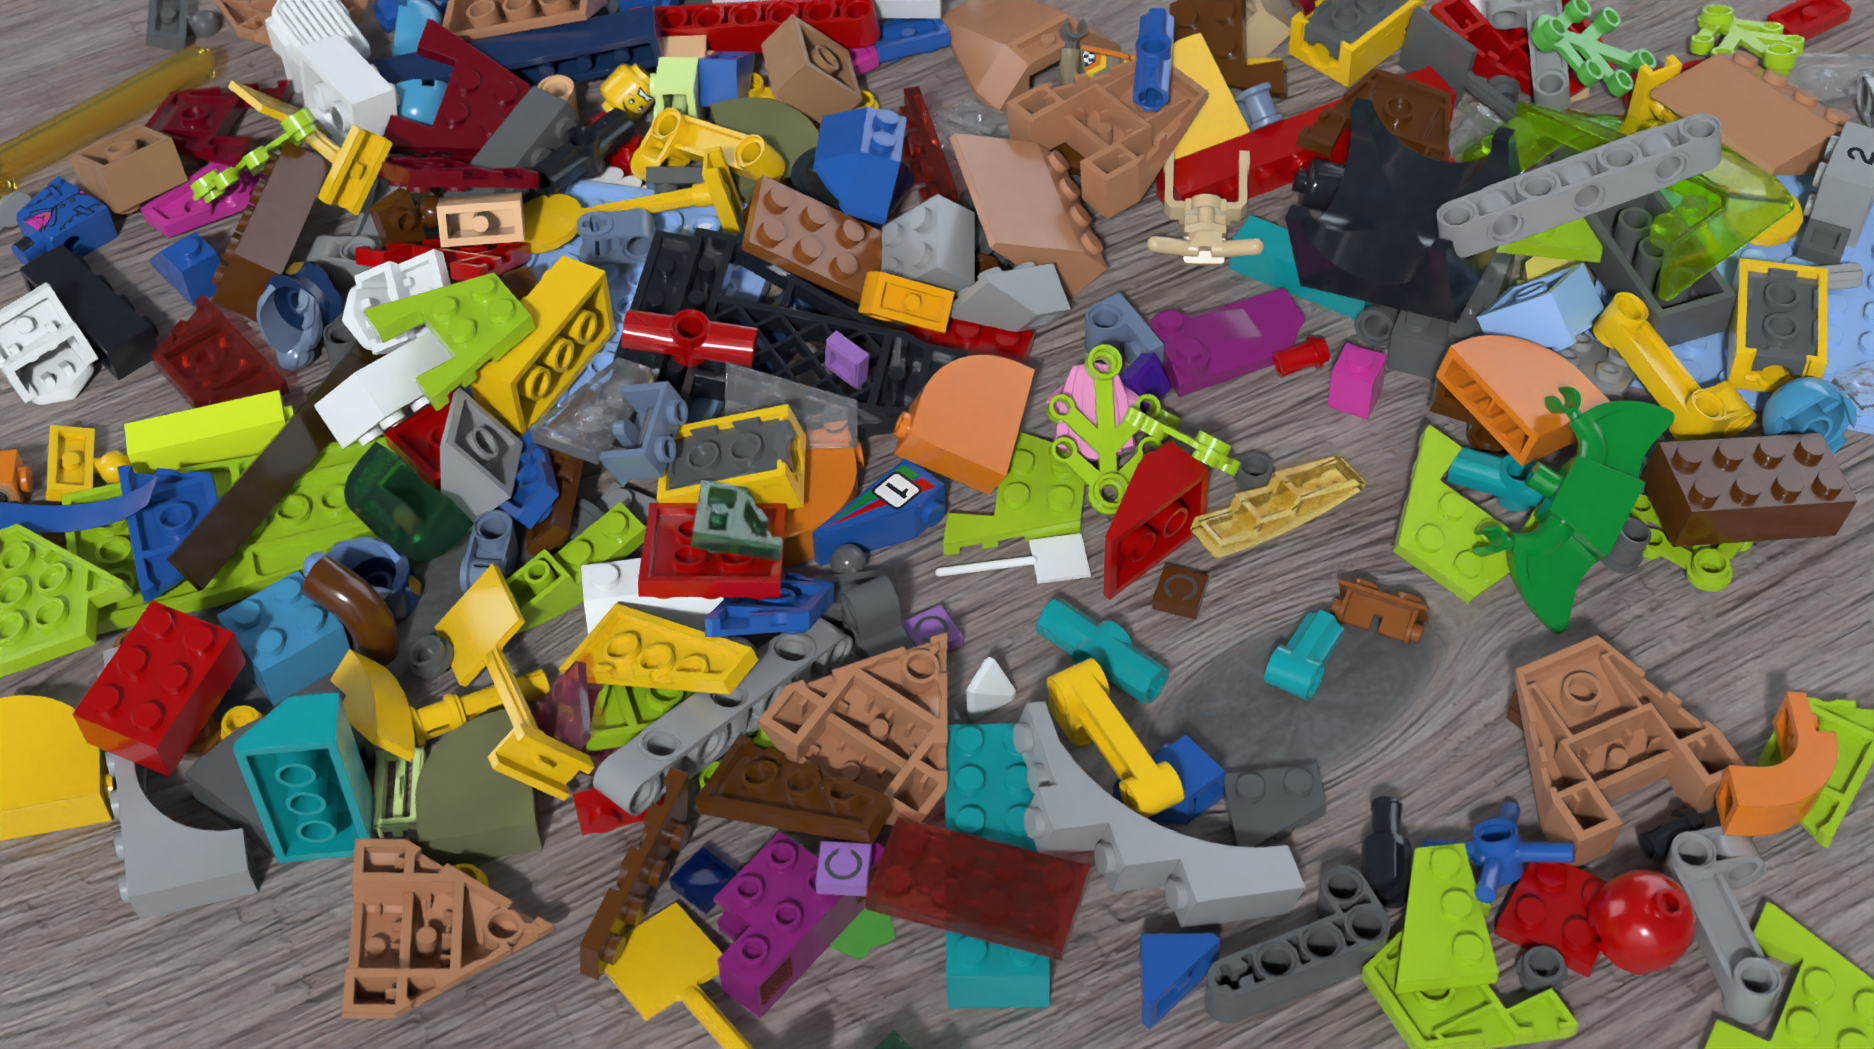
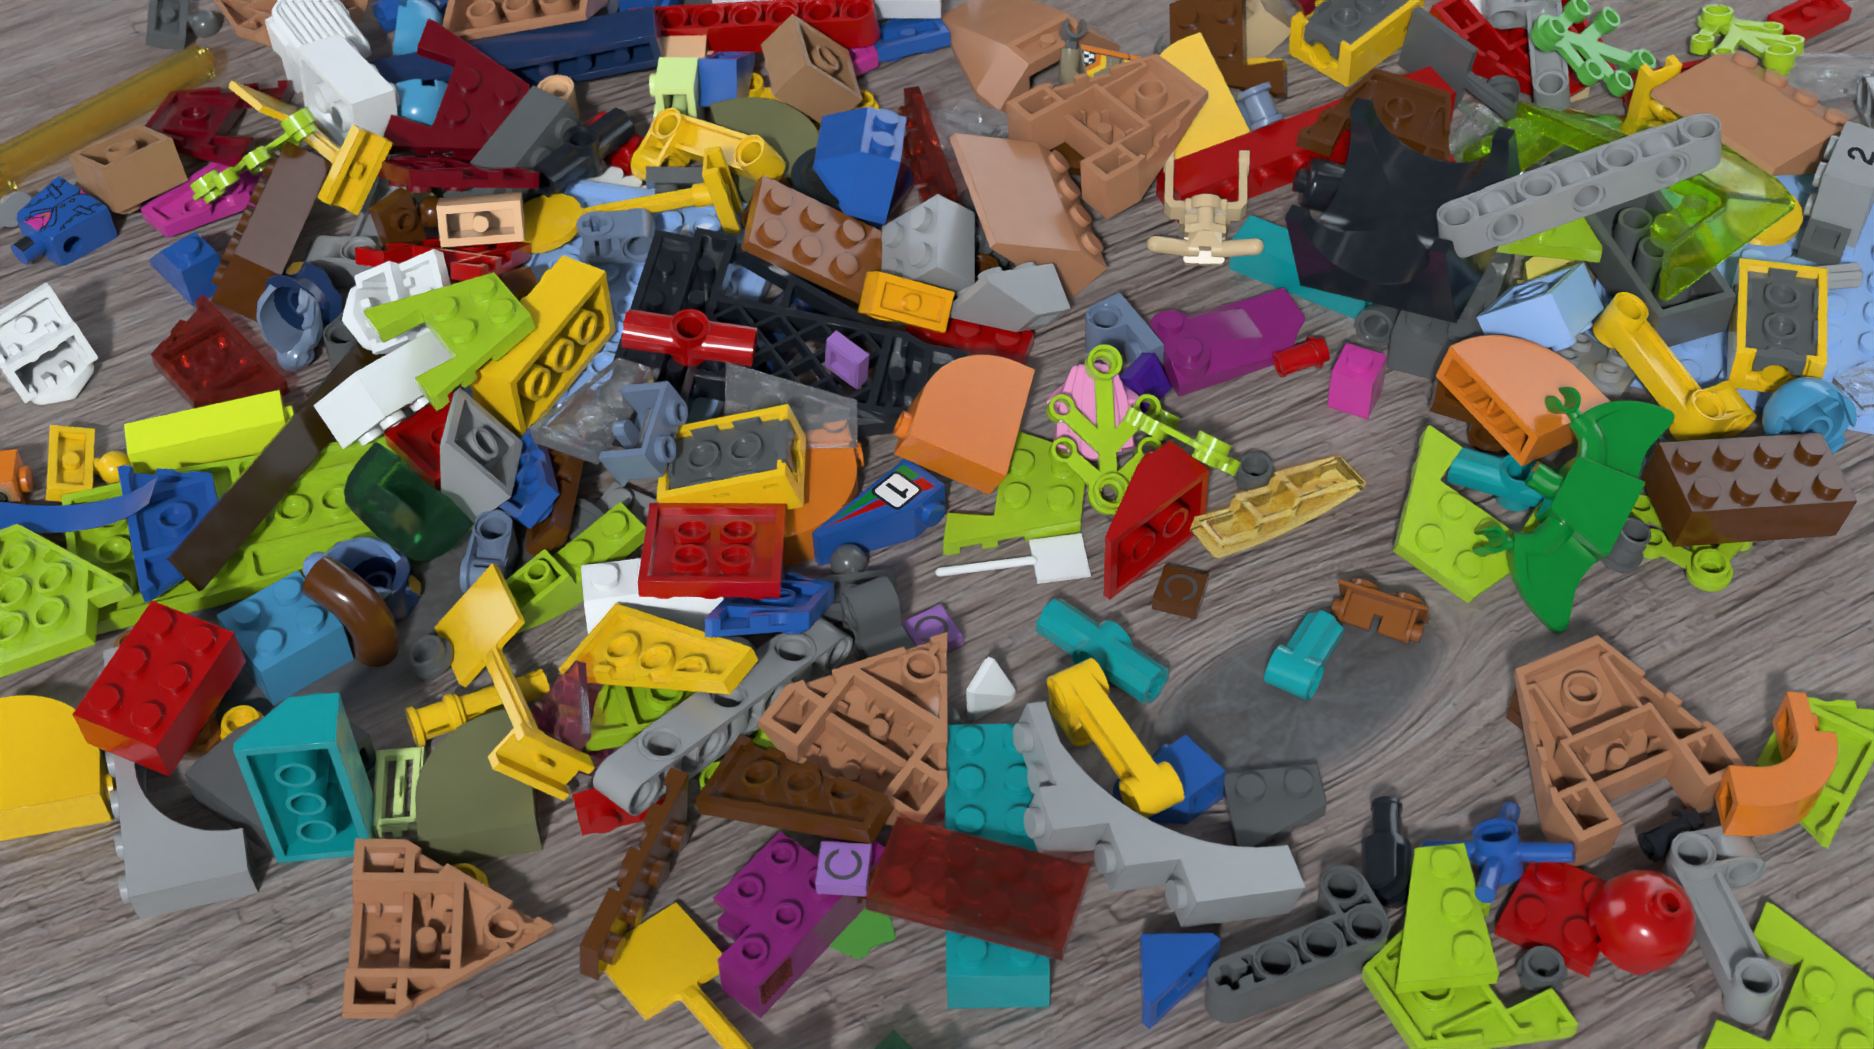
(105, 319): black brick -> none
(376, 704): yellow slope -> none
(627, 90): yellow head -> none
(702, 879): clear blue tile -> none
(732, 523): clear green wing -> none
(1154, 59): blue piece -> none

